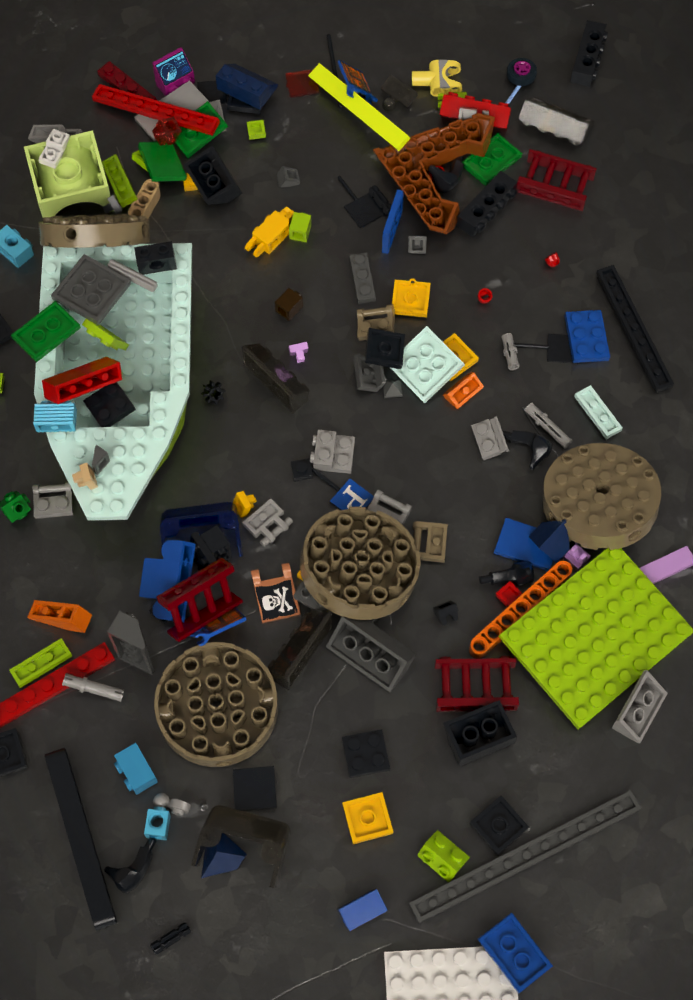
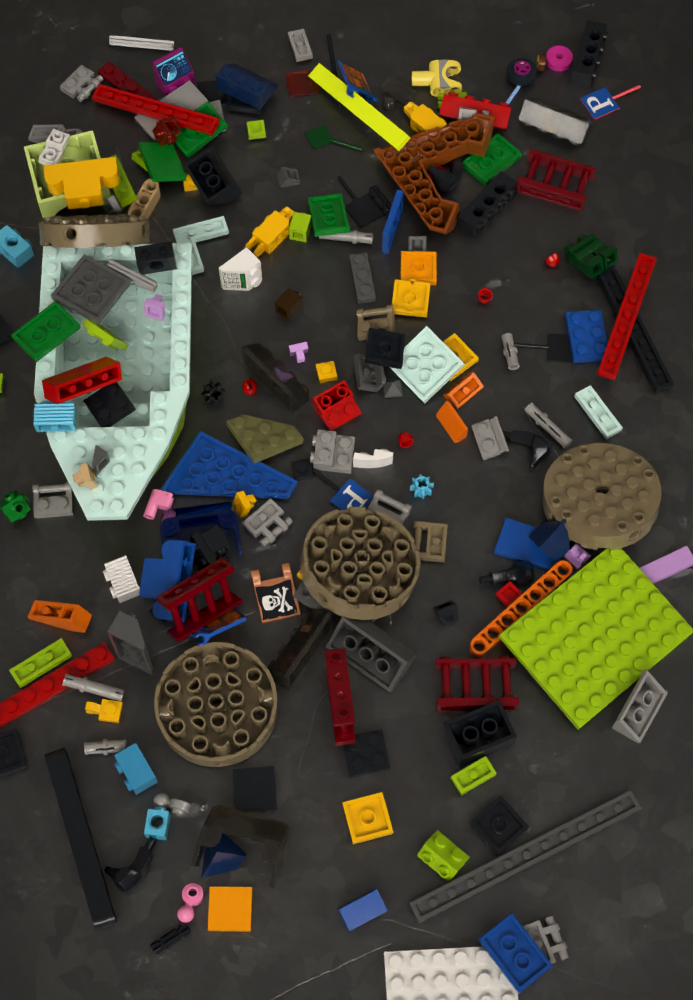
(78, 80): none -> light grey plate
(82, 180): none -> yellow brick
(105, 746): none -> light grey pin
(108, 710): none -> yellow plate
(122, 579): none -> white brick
(141, 42): none -> light grey axle
(155, 308): none -> lavender tile
(158, 500): none -> bright pink piece
(186, 912): none -> bright pink plate
(200, 232): none -> light aqua plate
(221, 470): none -> blue wing
(230, 909): none -> light orange tile
(241, 272): none -> white slope
(246, 389): none -> red hinge
(263, 437): none -> olive plate
(300, 45): none -> light grey plate
(320, 137): none -> dark green piece
(326, 372): none -> yellow plate
(328, 214): none -> green tile
(336, 406): none -> red brick
(340, 697): none -> dark red fence
(352, 236): none -> light grey pin
(380, 459): none -> white slope
(405, 439): none -> red hinge
(419, 266): none -> light orange tile
(421, 481): none -> medium azure gear
(422, 118): none -> yellow hinge
(452, 422): none -> orange slope
(473, 775): none -> lime plate
(539, 934): none -> light grey plate
(540, 62): none -> reddish brown tile
(559, 52): none -> dark pink piece
(591, 253): none -> dark green hips
(602, 103): none -> blue piece
(626, 317): none -> red plate

